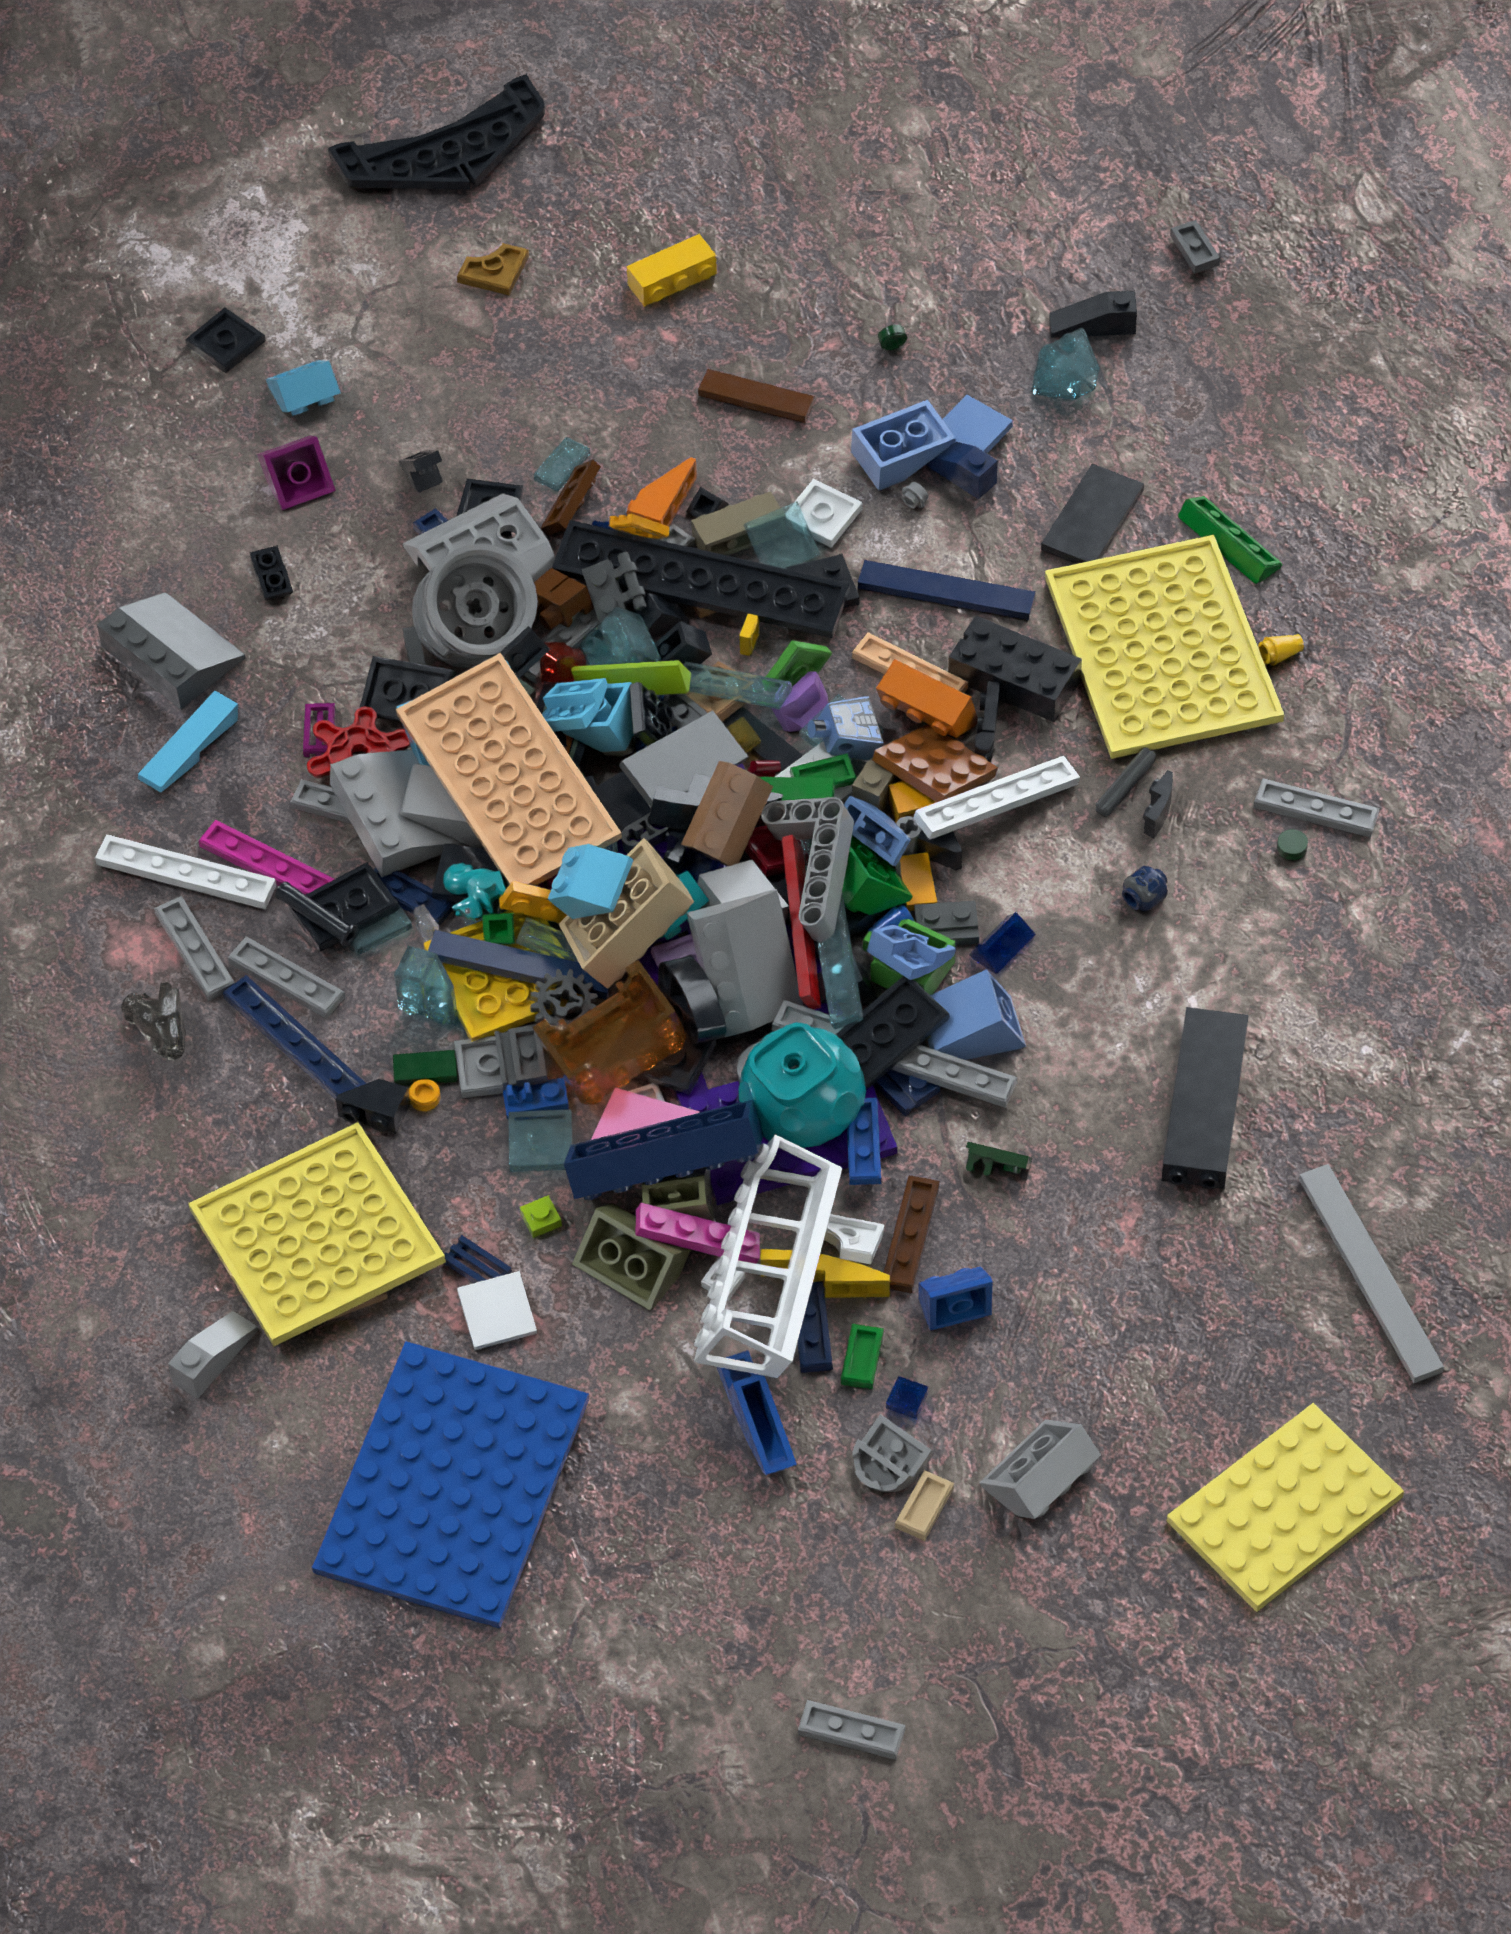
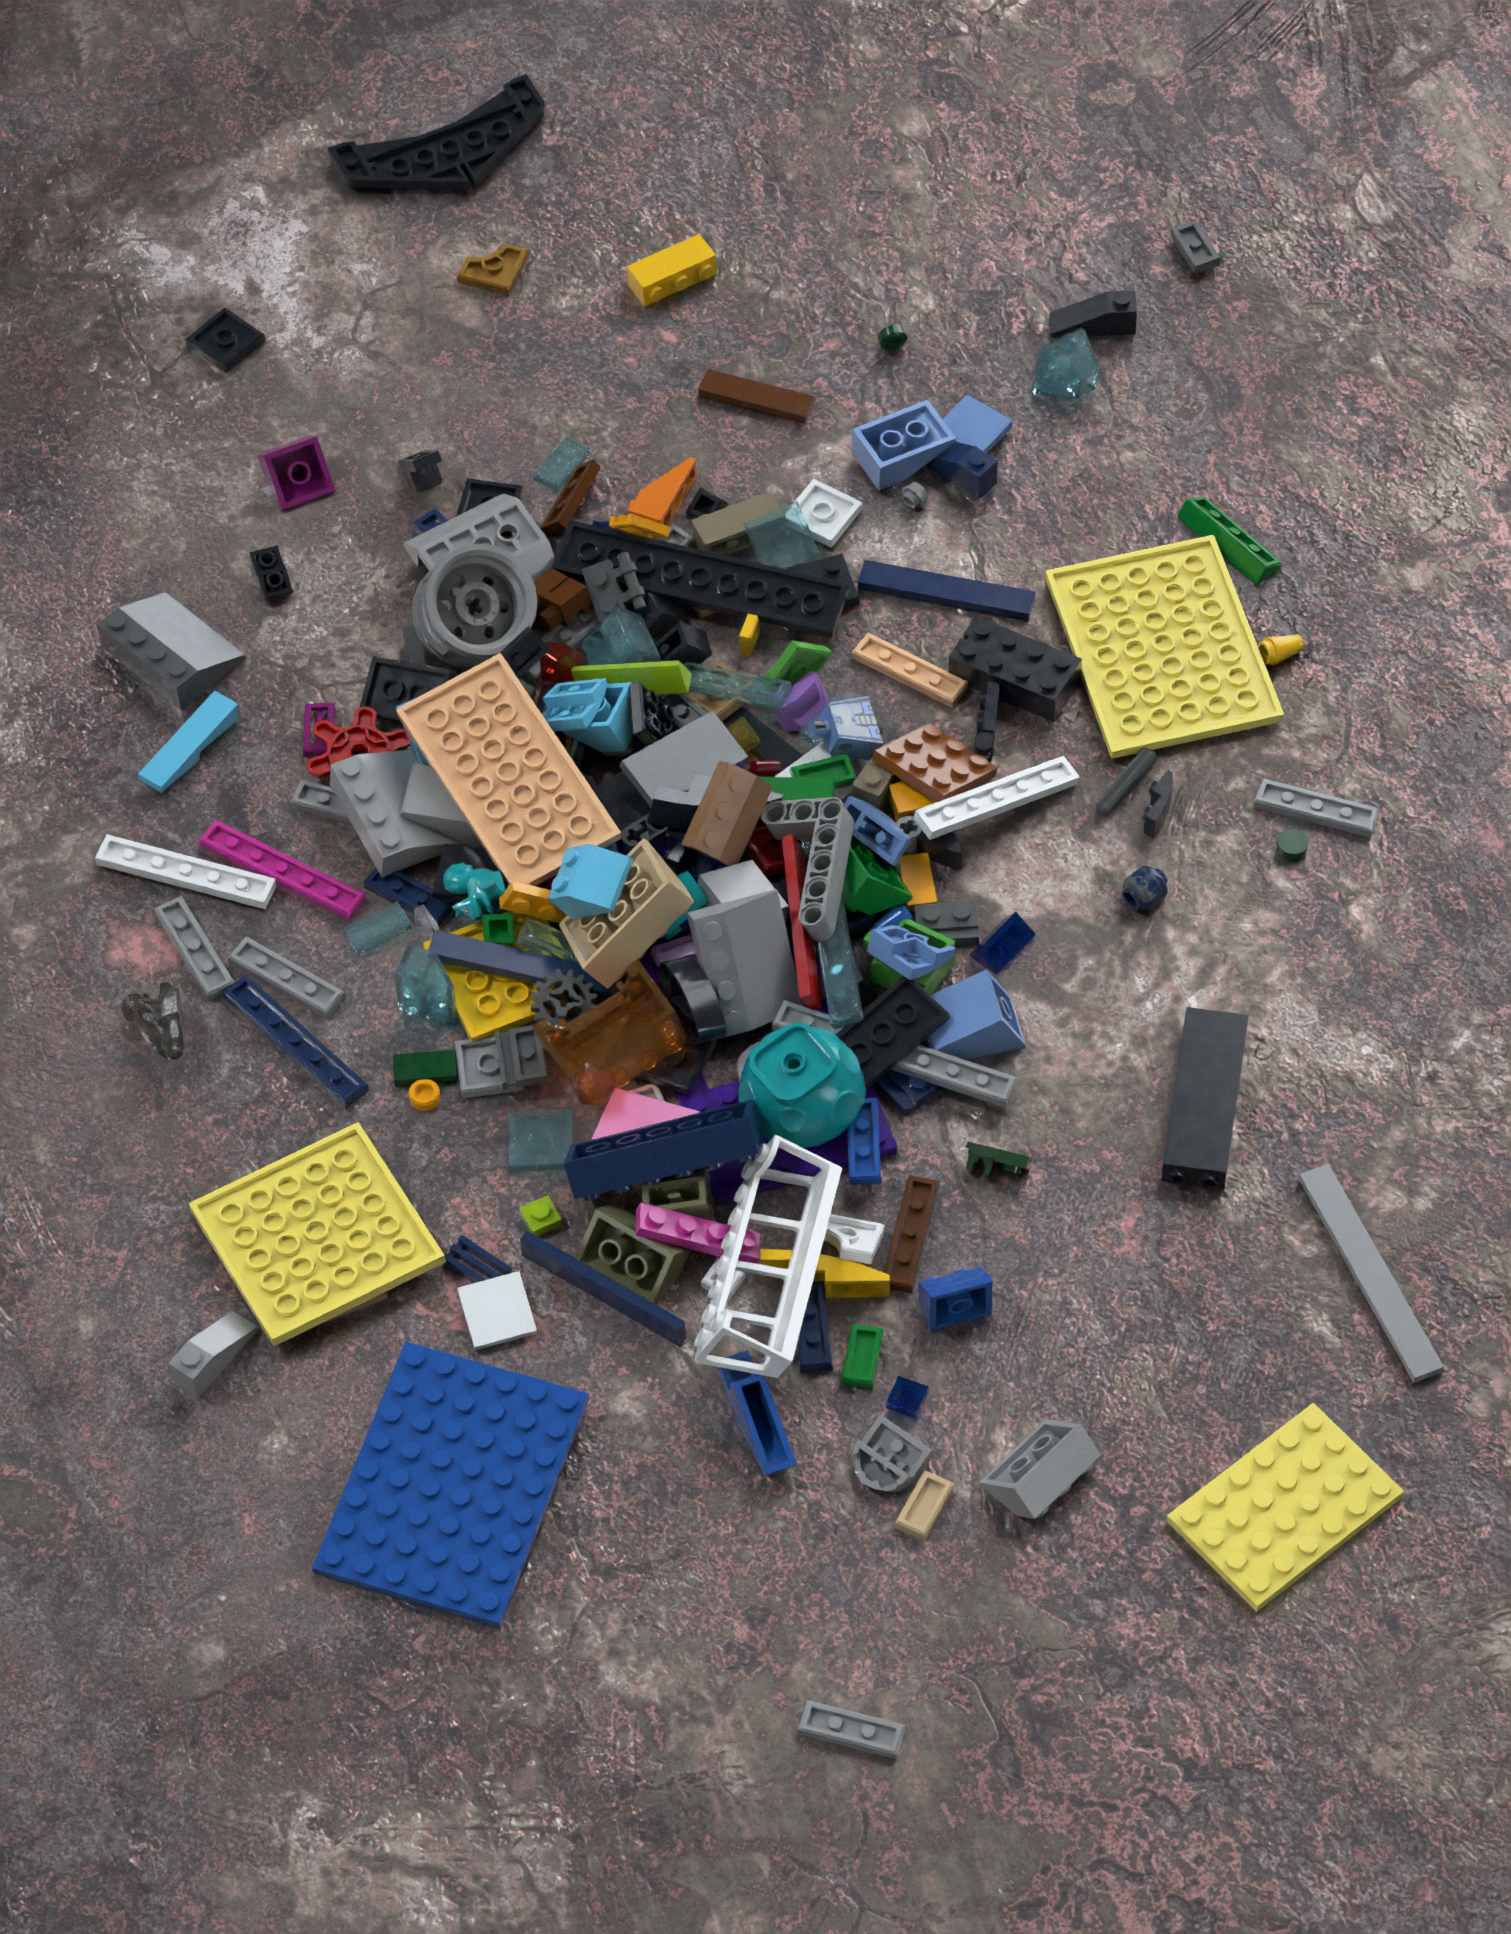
(304, 386): medium azure slope -> none
(317, 914): black pin -> none
(354, 897): black tile -> none
(375, 1104): black slope -> none
(536, 1097): blue plate -> none
(603, 1288): none -> dark blue tile
(926, 700): orange slope -> none
(1092, 515): black tile -> none

